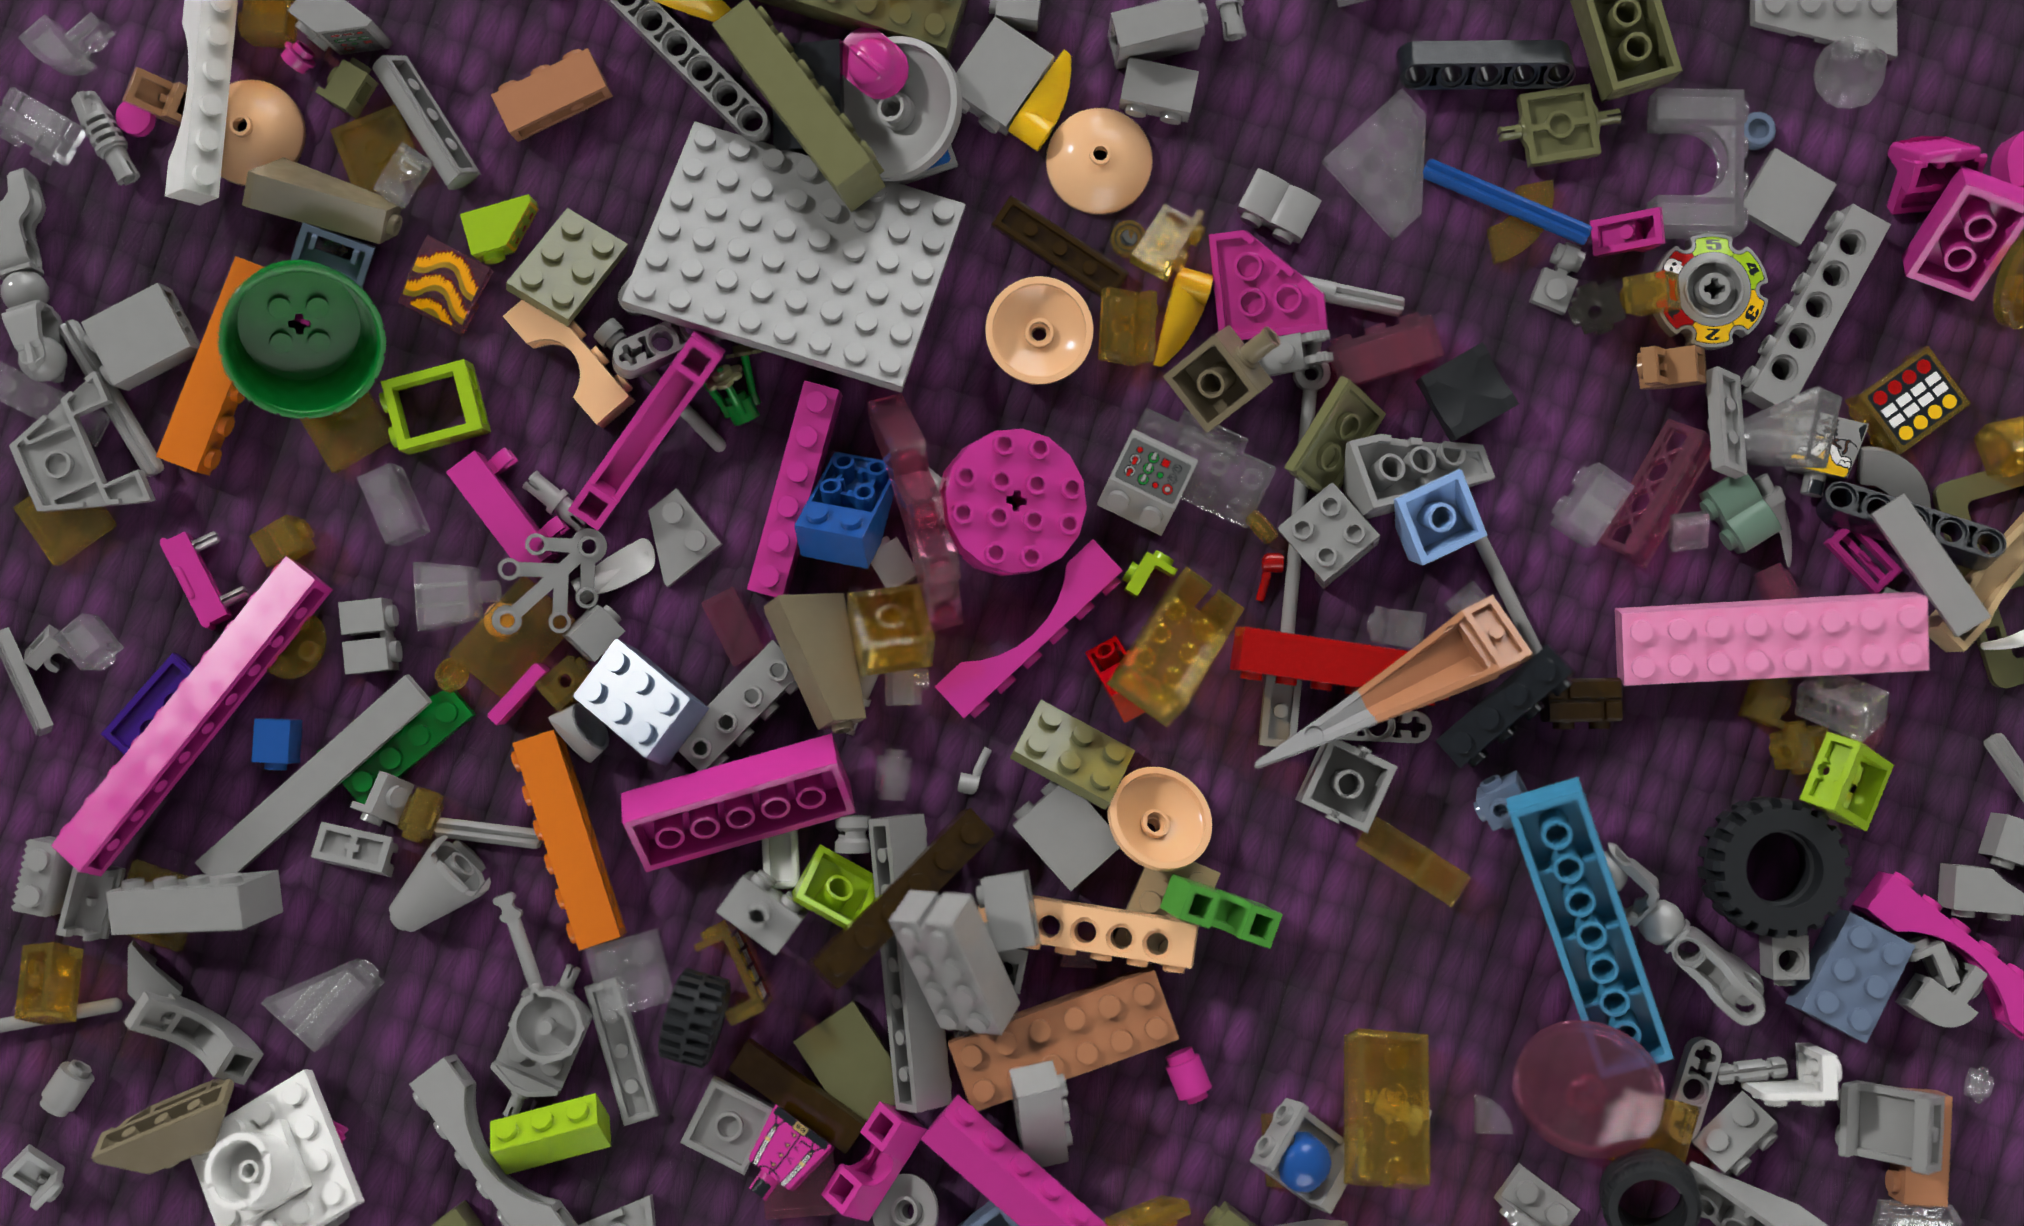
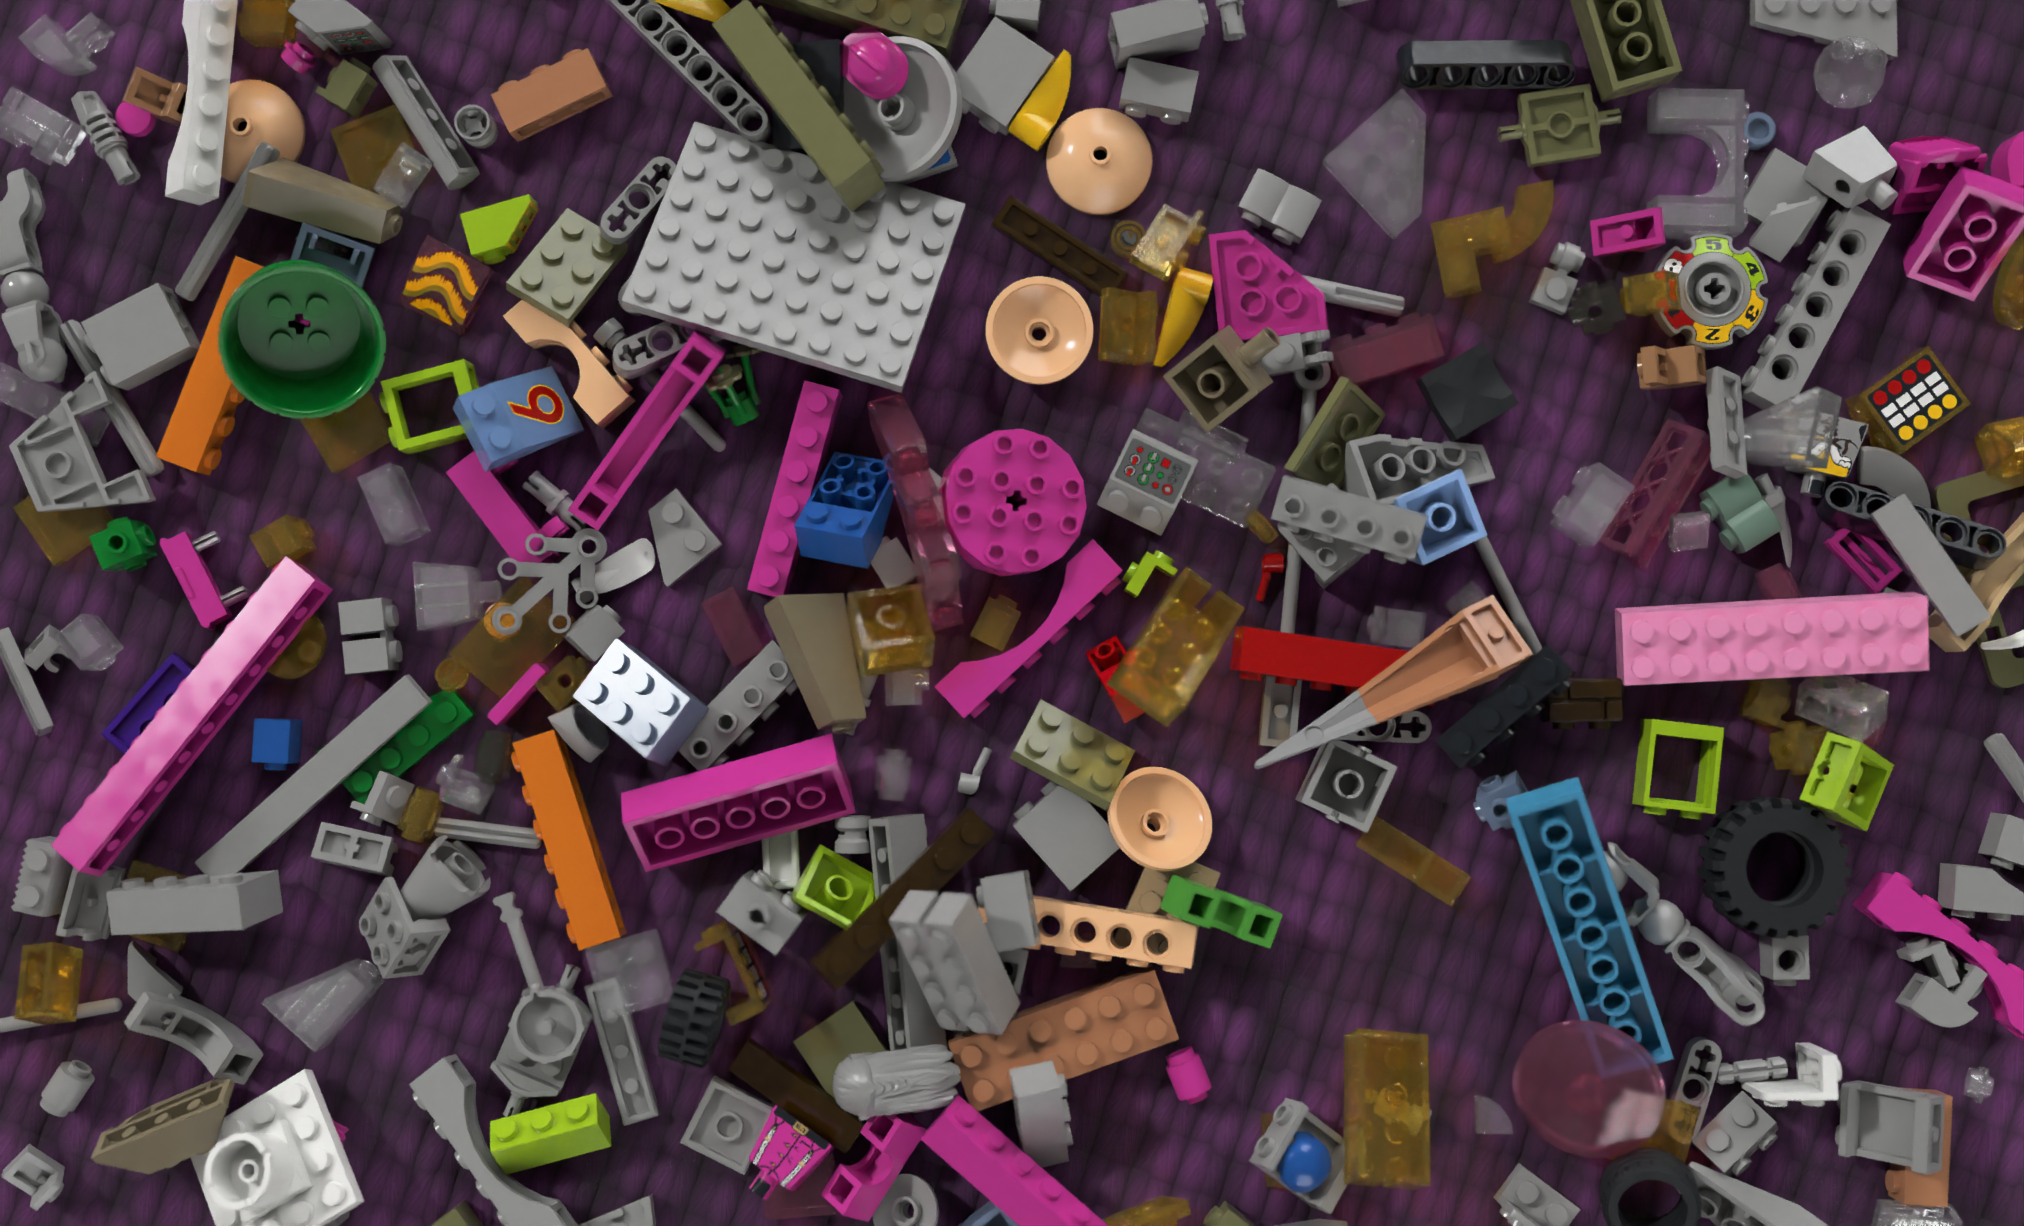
(124, 545): none -> green brick
(222, 228): none -> light grey axle
(395, 941): none -> light grey bracket
(463, 787): none -> clear bracket
(470, 121): none -> light grey wheel
(493, 757): none -> clear smoke brick
(516, 417): none -> medium blue slope
(630, 225): none -> light grey beam
(896, 1081): none -> light grey hair
(996, 622): none -> clear yellow brick
(1348, 517): none -> light grey brick
(1461, 240): none -> clear yellow brick
(1507, 201): blue axle -> none
(1708, 767): none -> lime window
(1783, 227): none -> light grey slope
(1851, 974): sand blue brick -> none
(1854, 170): none -> light grey torso

